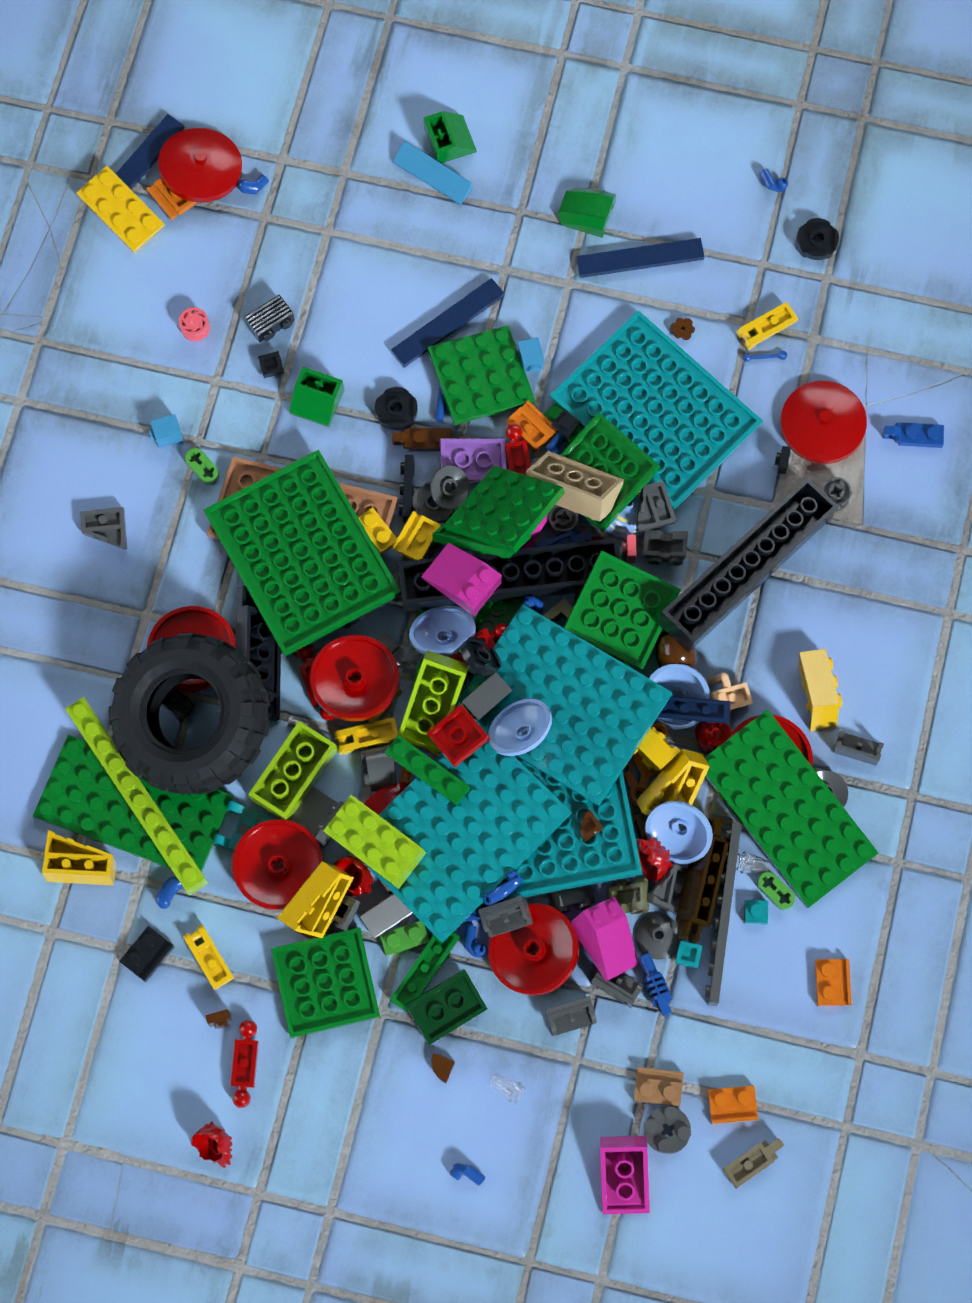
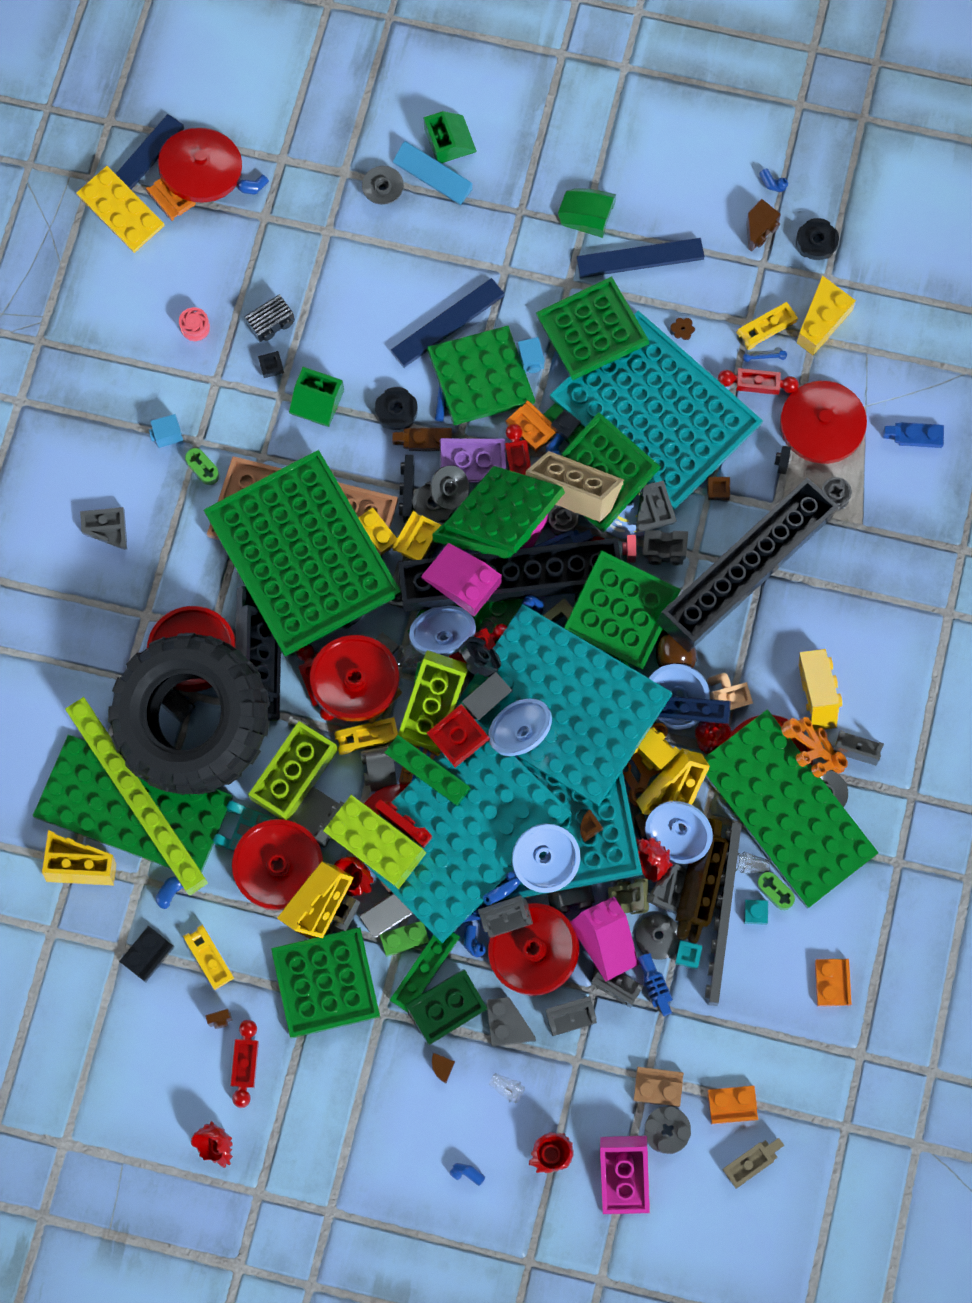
(382, 177): none -> dark grey dish
(404, 824): none -> red hinge
(507, 1024): none -> dark grey wing
(552, 1152): none -> red hair
(555, 868): none -> light blue dish
(592, 328): none -> green plate
(718, 488): none -> reddish brown tile
(758, 381): none -> red plate
(760, 222): none -> reddish brown slope
(824, 316): none -> yellow wedge
(835, 760): none -> orange plant

